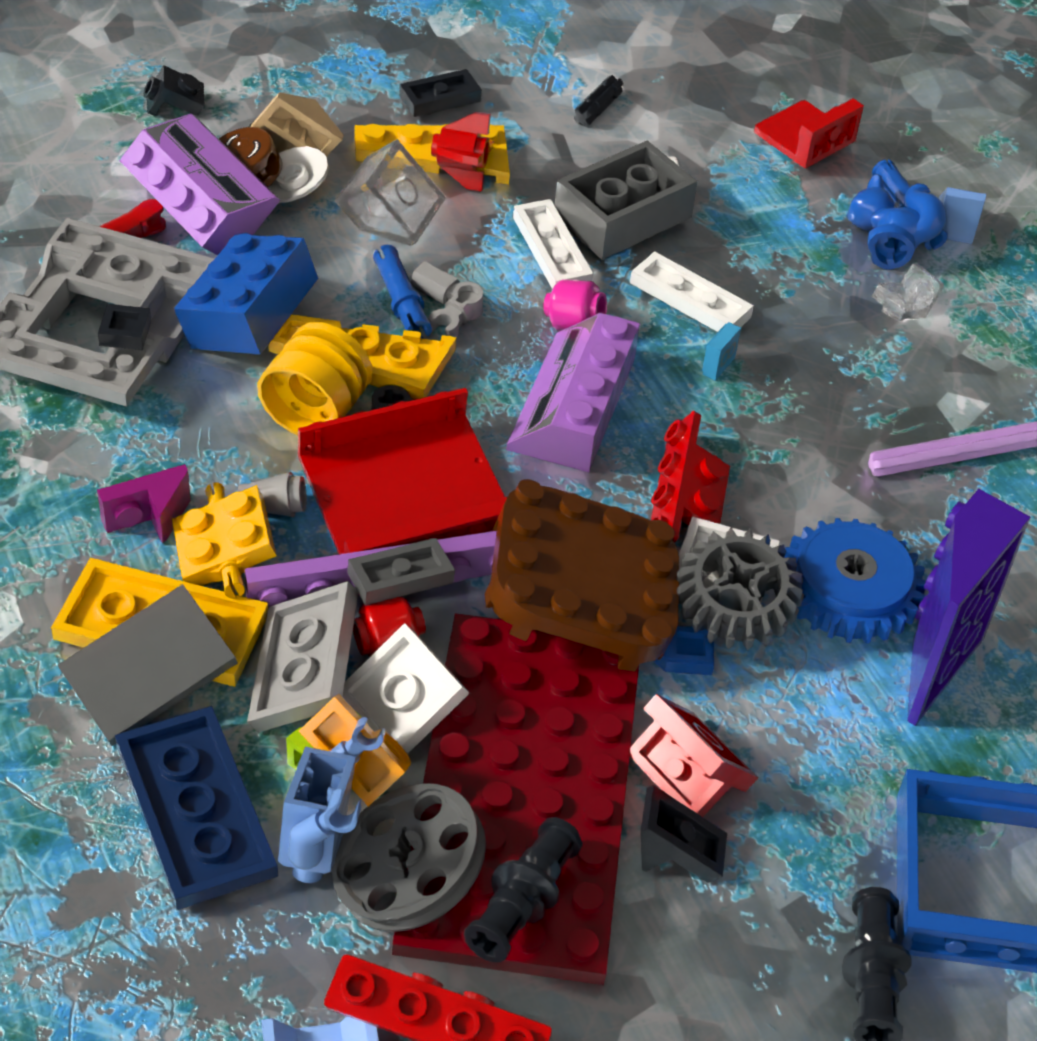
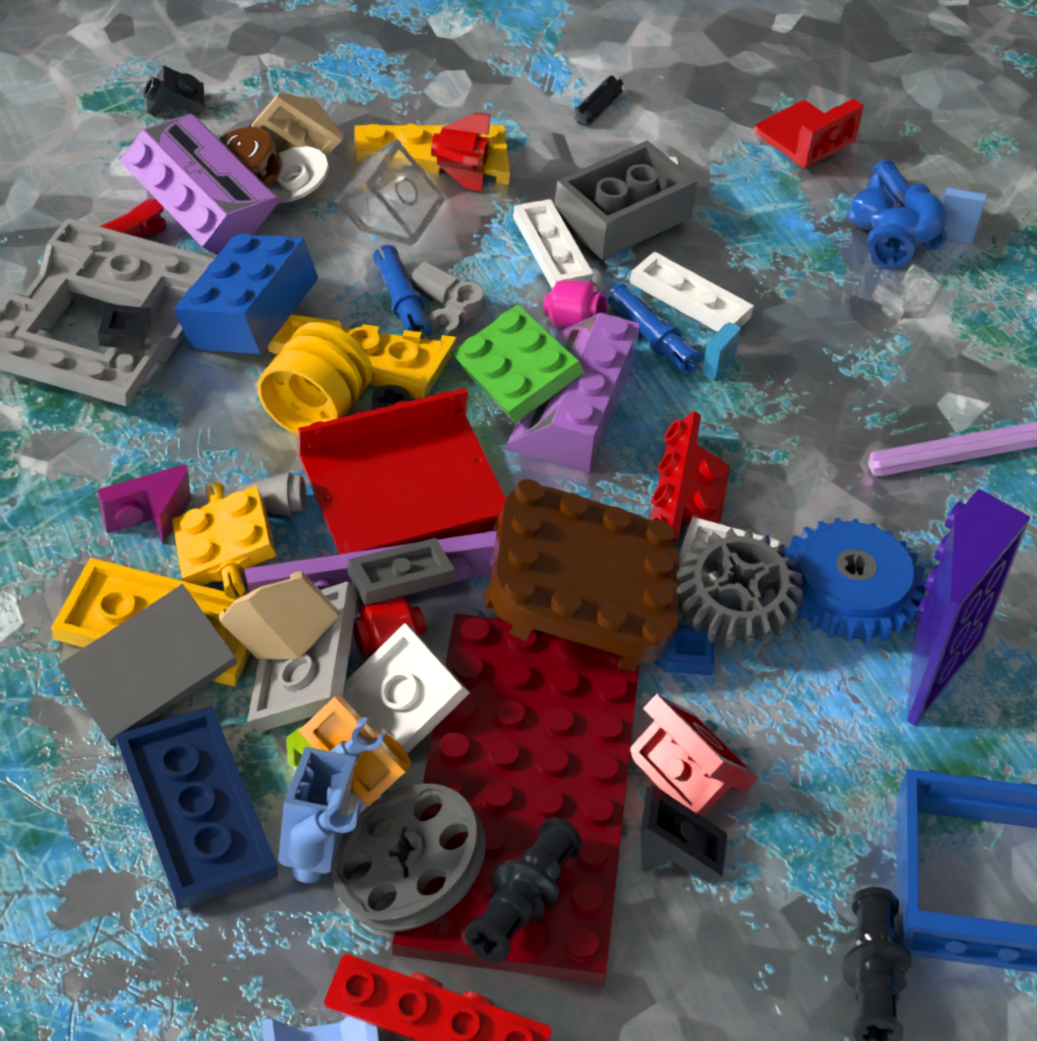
(280, 618): none -> tan slope
(440, 93): black plate -> none
(517, 363): none -> bright green plate
(663, 337): none -> blue pin

